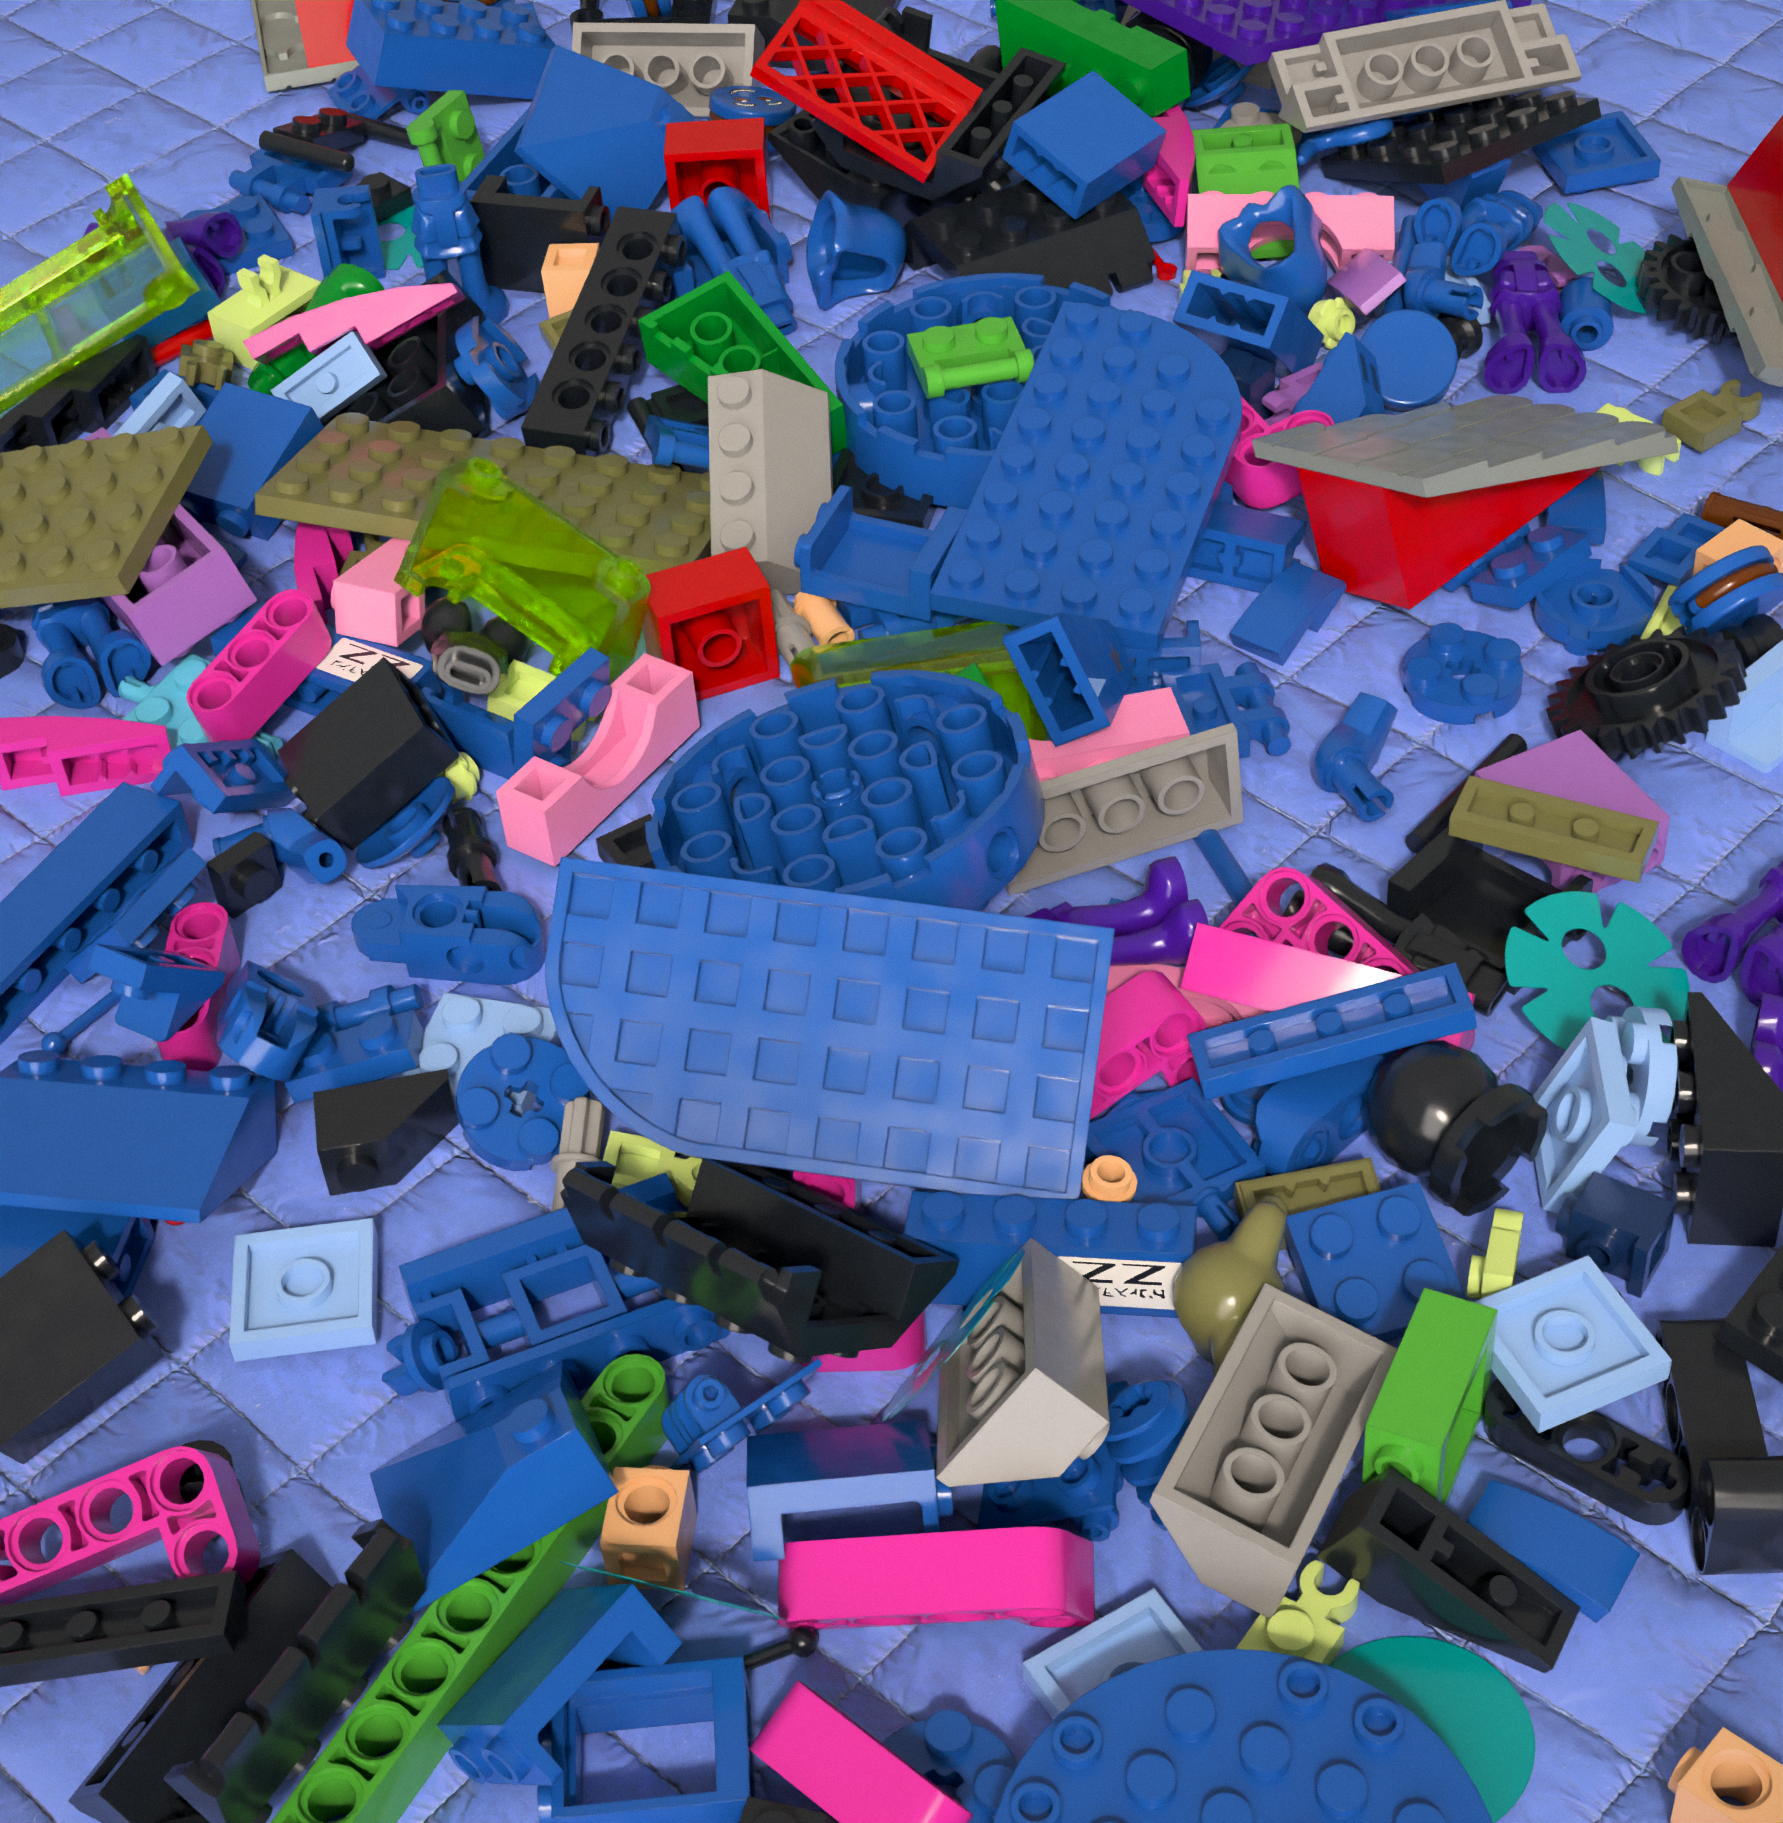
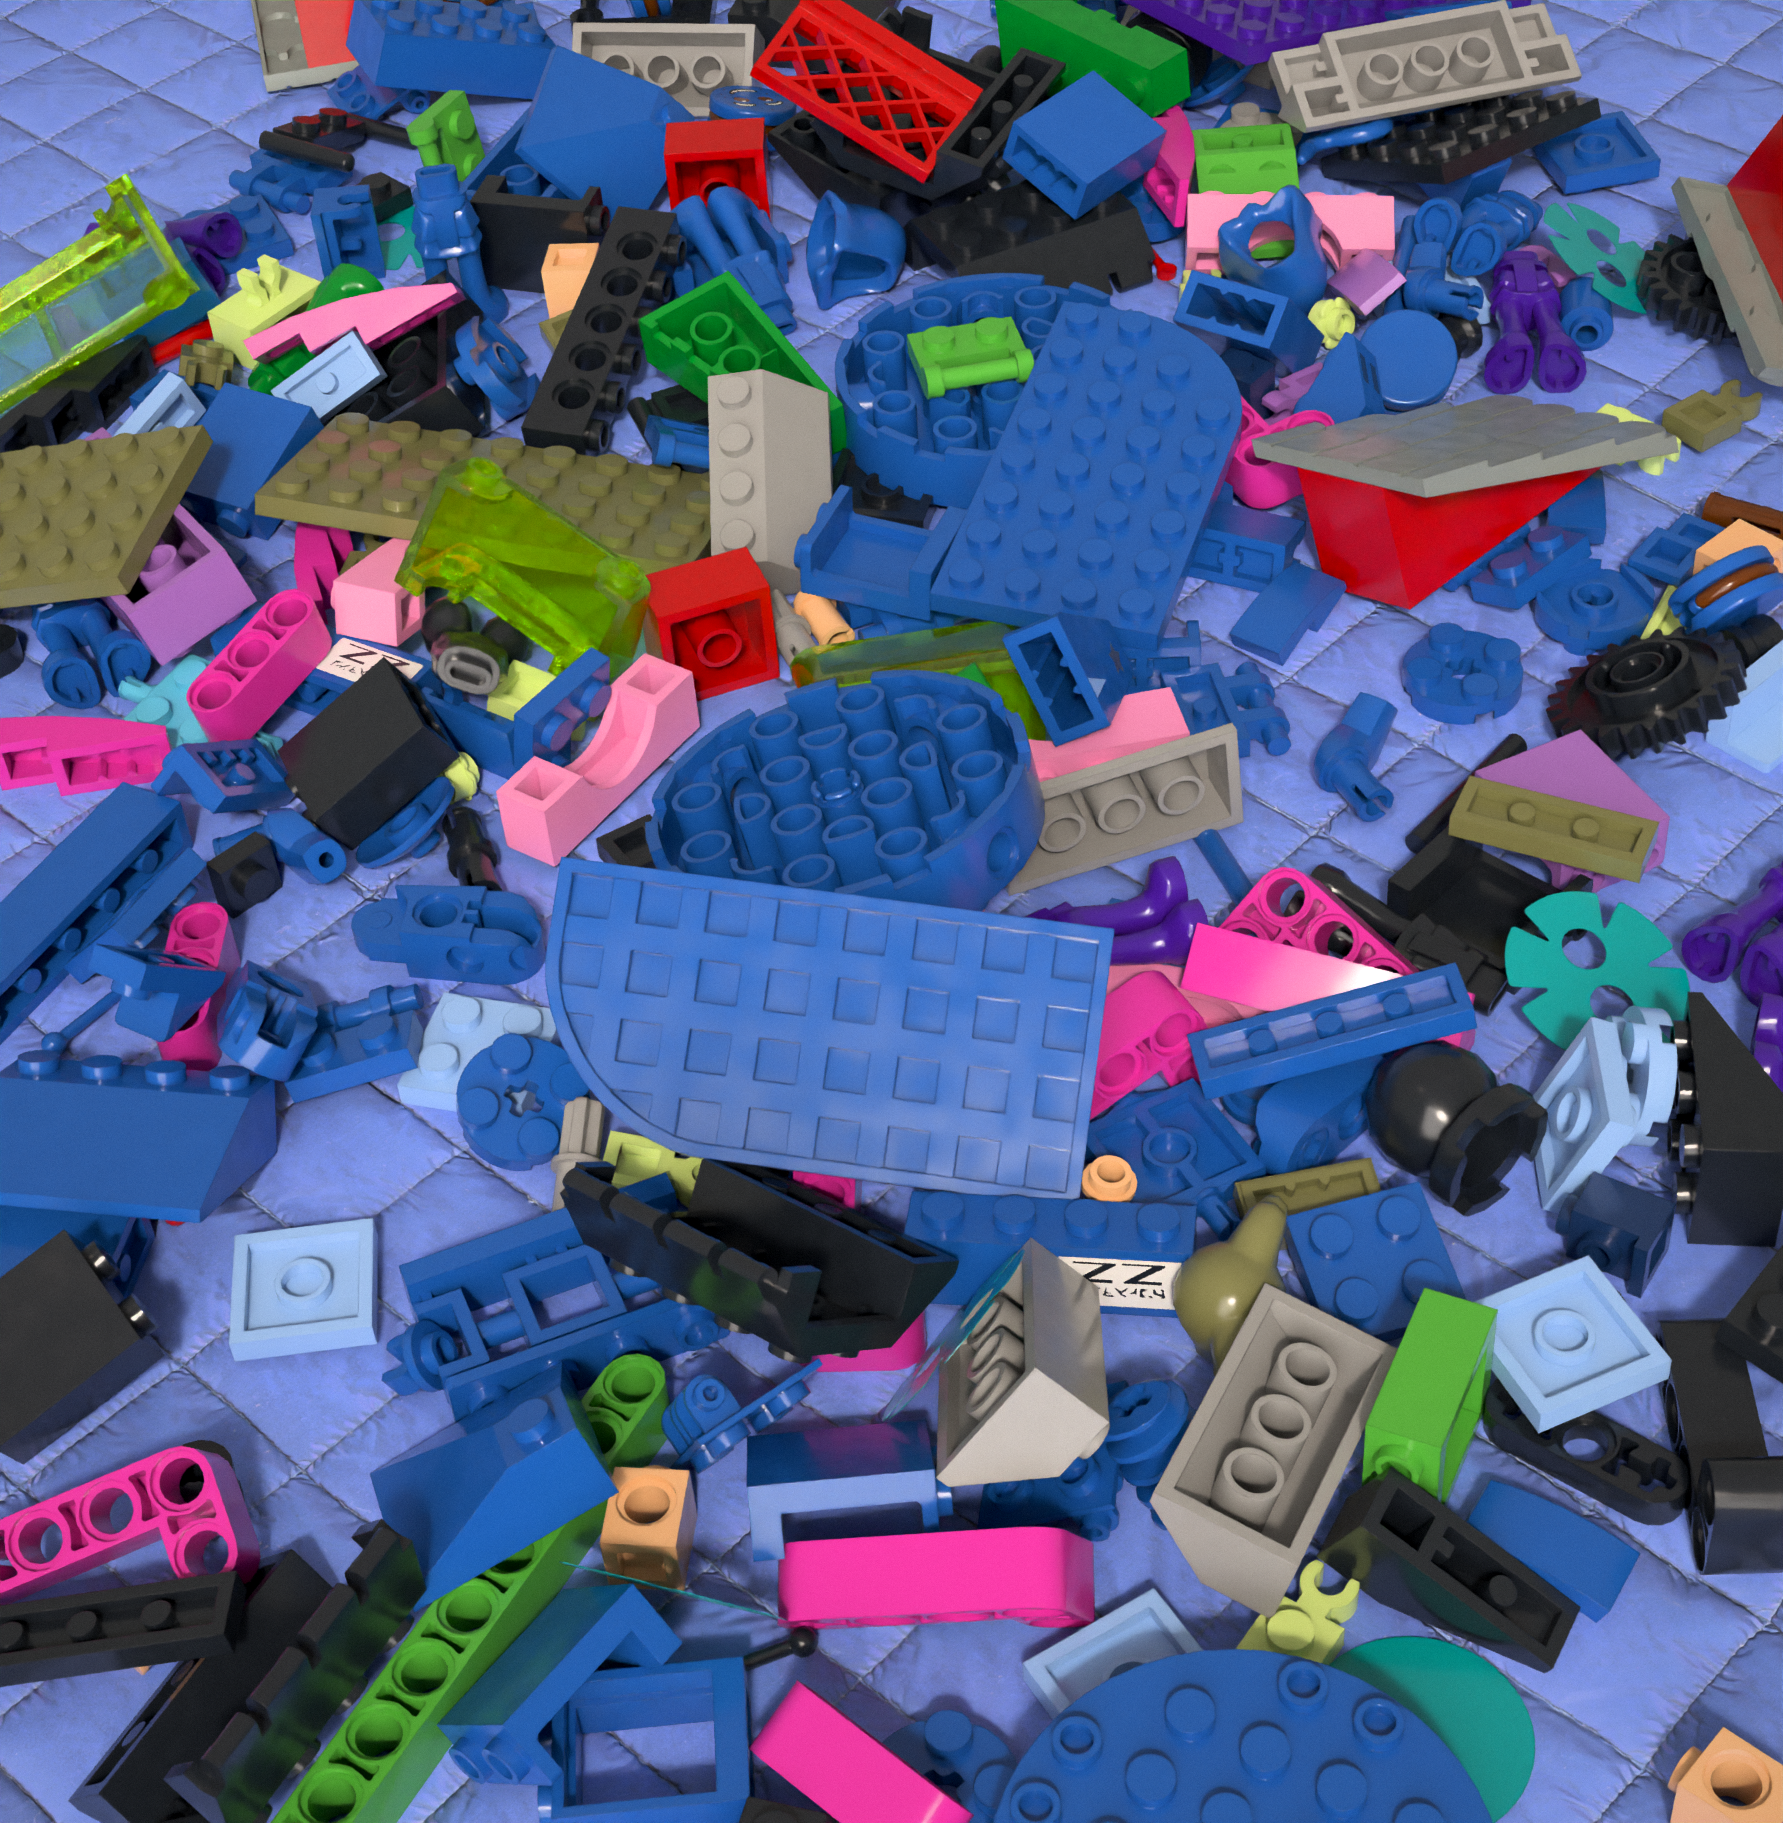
(381, 1129): black slope -> none
(1498, 1268): yellowish green plate -> none

